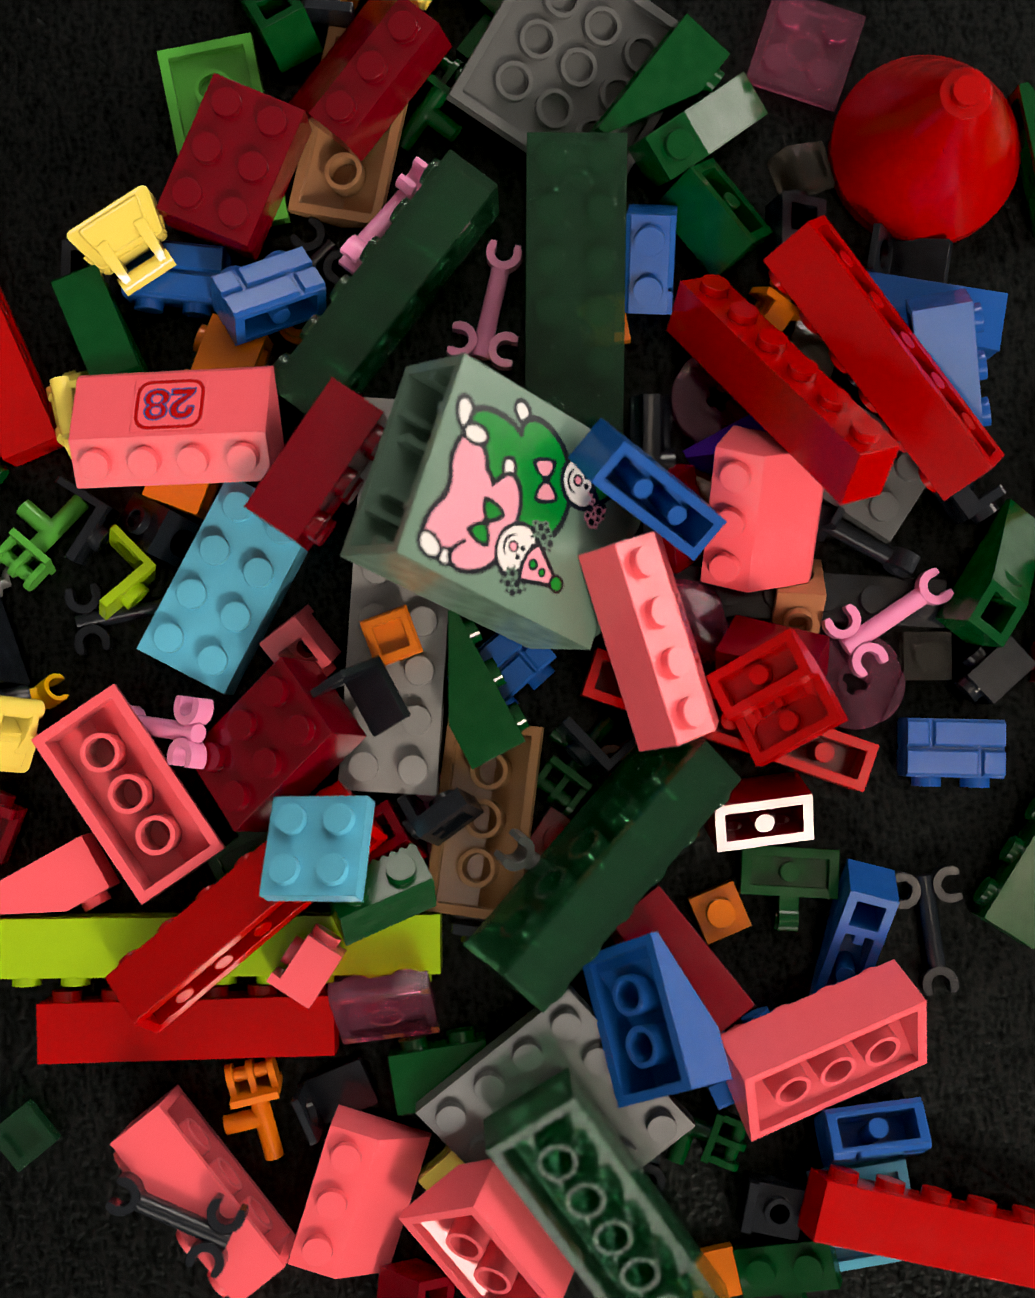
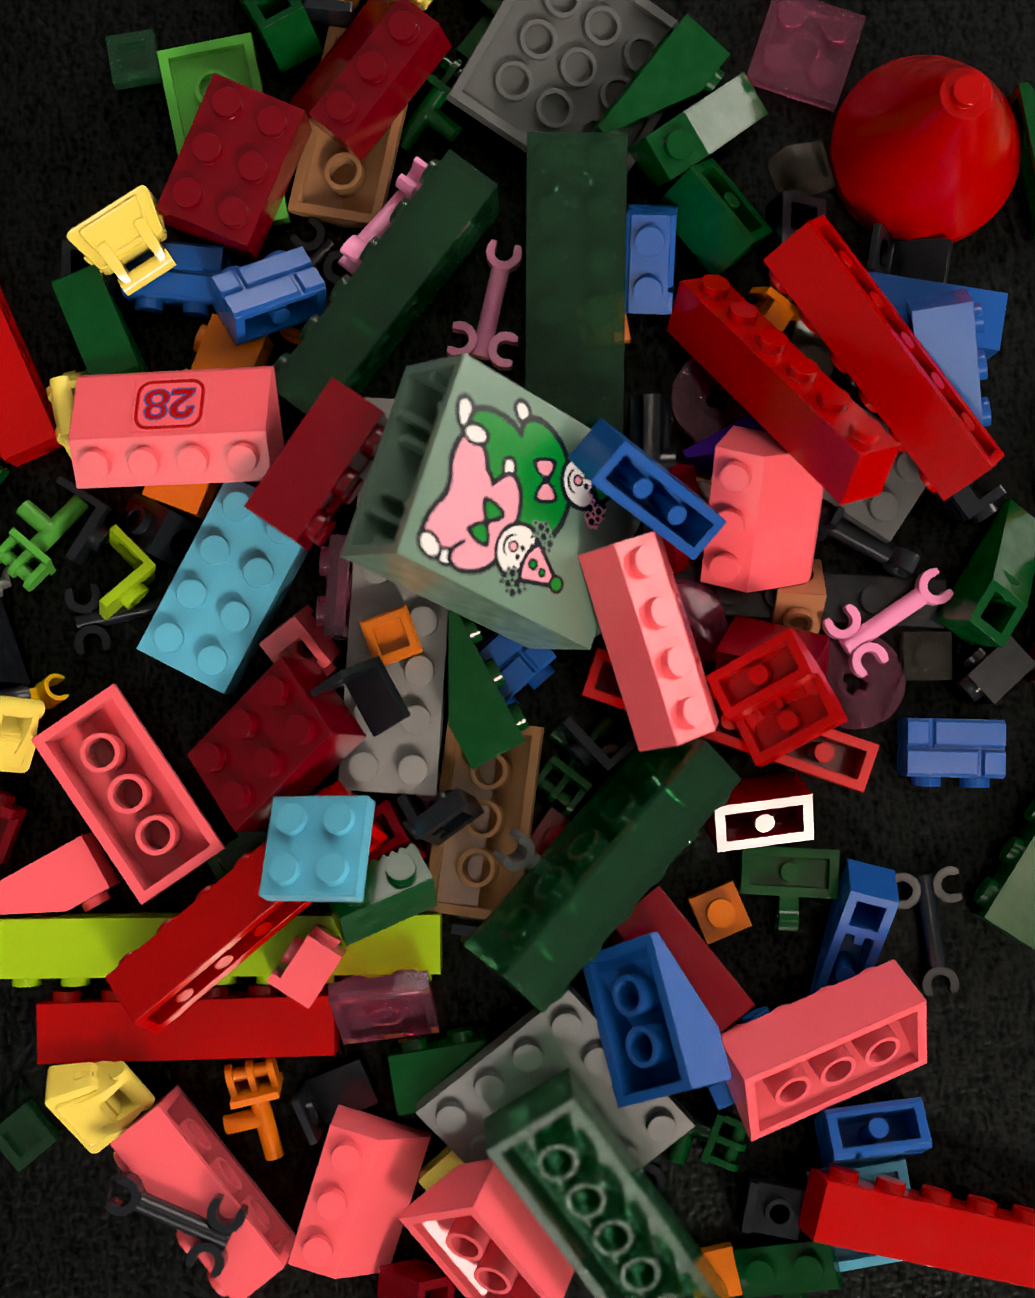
(96, 1100): none -> light yellow piece
(134, 59): none -> clear green plate
(186, 731): bright pink bar -> none
(334, 608): none -> clear pink plate

